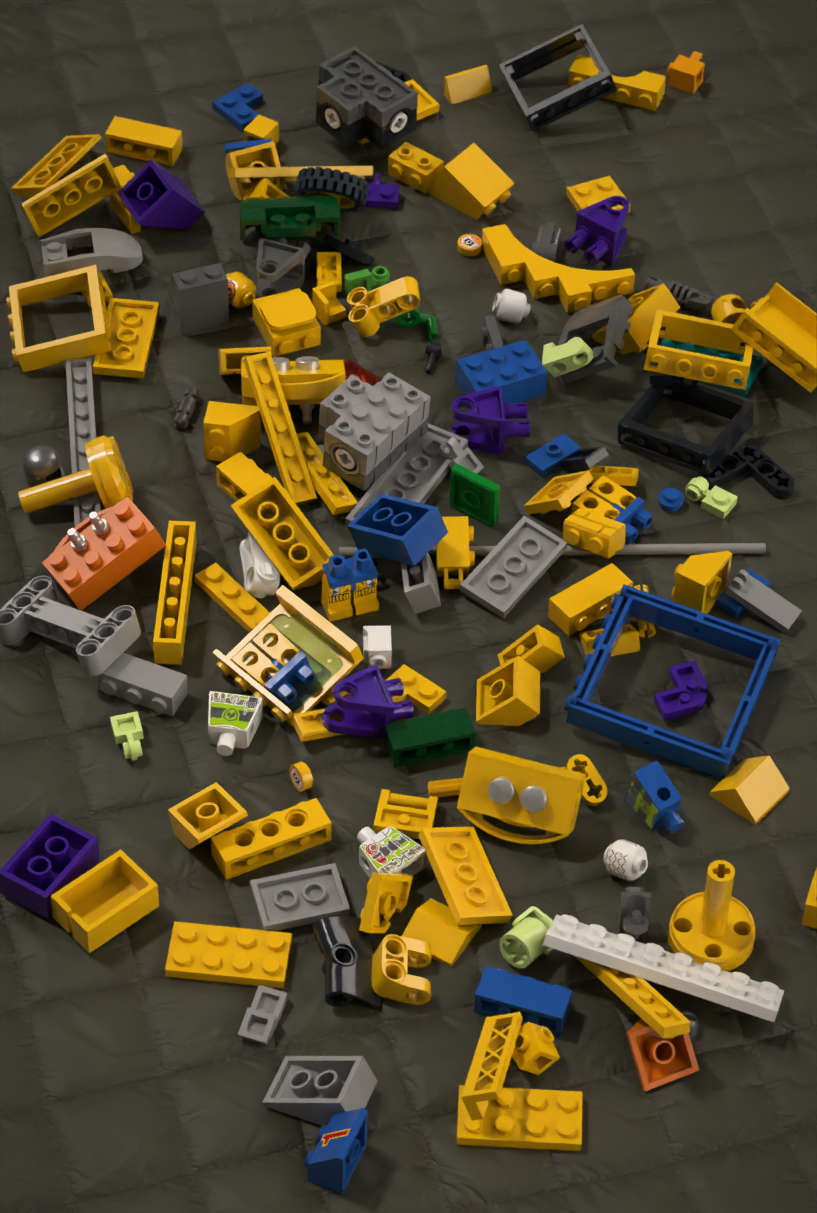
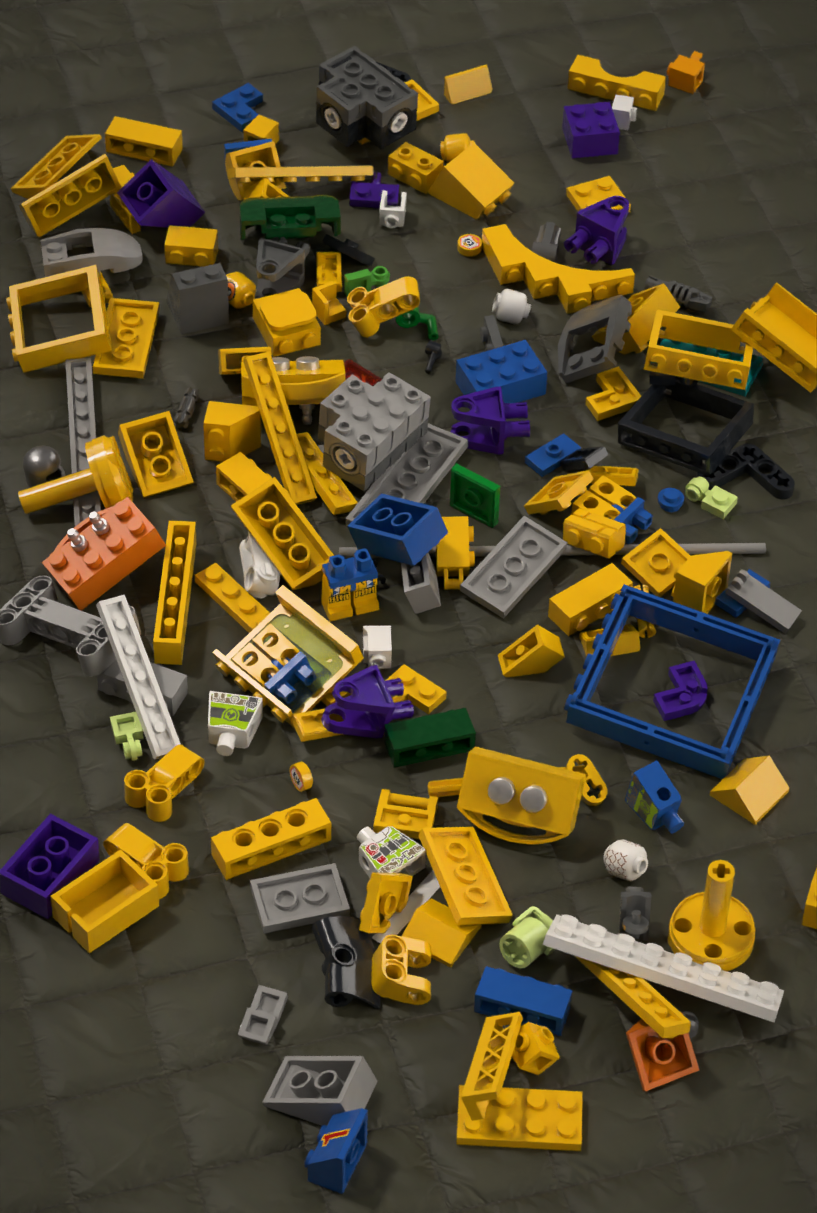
(138, 675): none -> white plate
(155, 454): none -> yellow slope
(158, 862): none -> yellow piece
(162, 782): none -> yellow piece
(191, 246): none -> yellow brick
(204, 815): yellow slope -> none
(228, 955): yellow plate -> none
(347, 188): black wheel -> none
(392, 215): none -> white window
(415, 900): none -> white sticker
(454, 145): none -> yellow head
(462, 457): light grey plate -> none
(508, 694): yellow slope -> none
(566, 356): yellowish green leg -> none
(569, 99): black window -> none
(590, 130): none -> dark purple brick
(617, 397): none -> yellow plate
(624, 111): none -> white plate
(655, 562): none -> yellow plate
(728, 308): yellow helmet -> none

